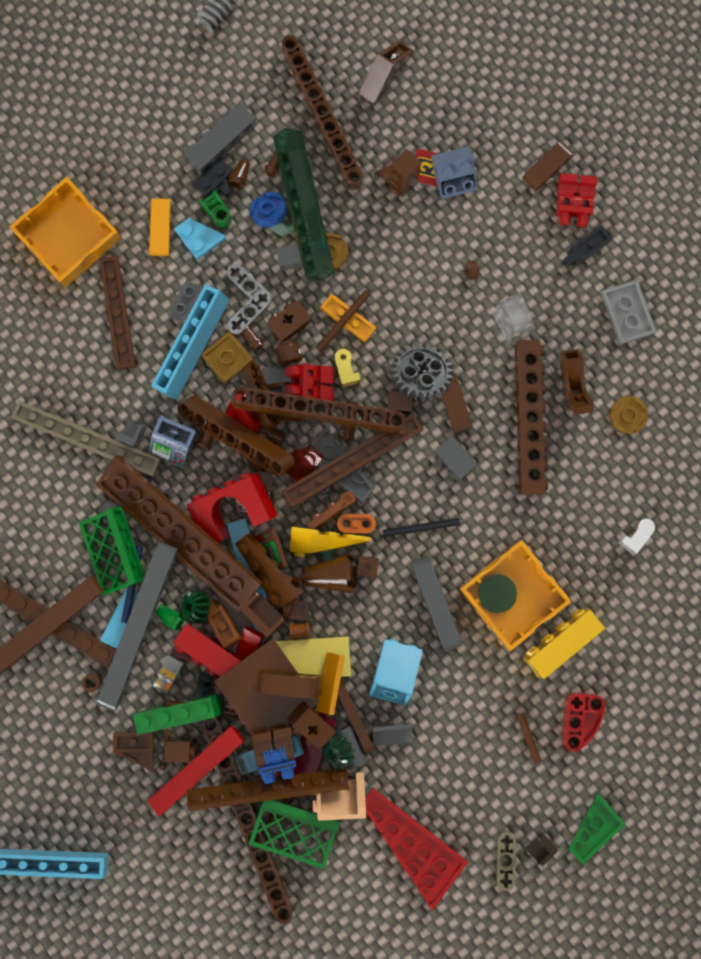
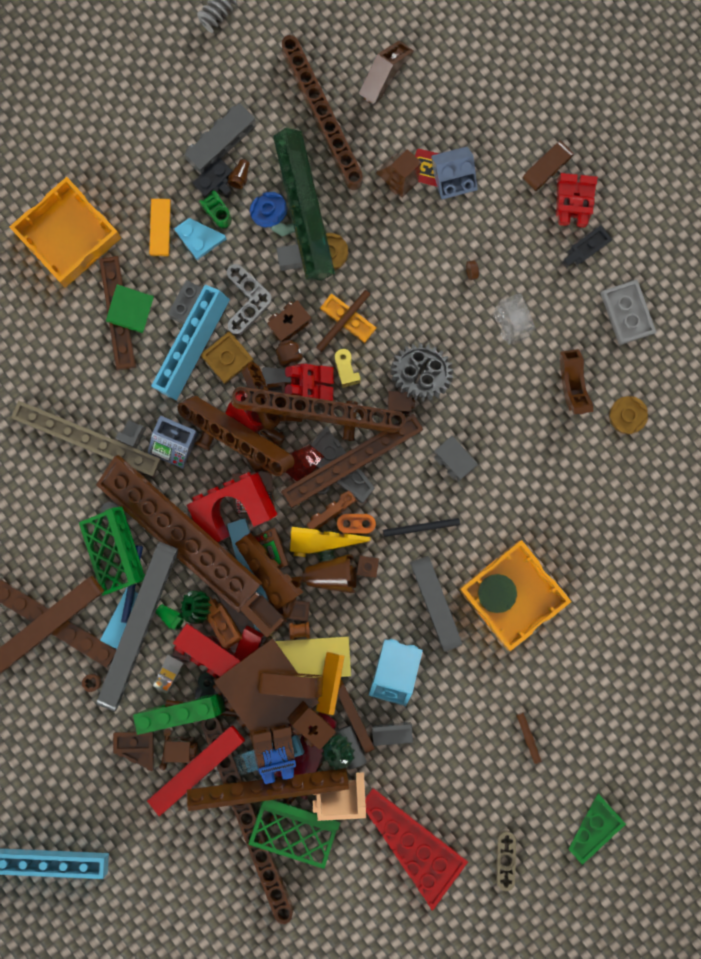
(129, 308): none -> green tile
(251, 337): reddish brown pin -> none
(273, 166): reddish brown pin -> none
(456, 407): reddish brown tile -> none
(532, 349): reddish brown brick -> none
(541, 849): dark brown panel -> none
(563, 643): yellow brick -> none
(588, 719): red beam -> none
(642, 531): white leg -> none

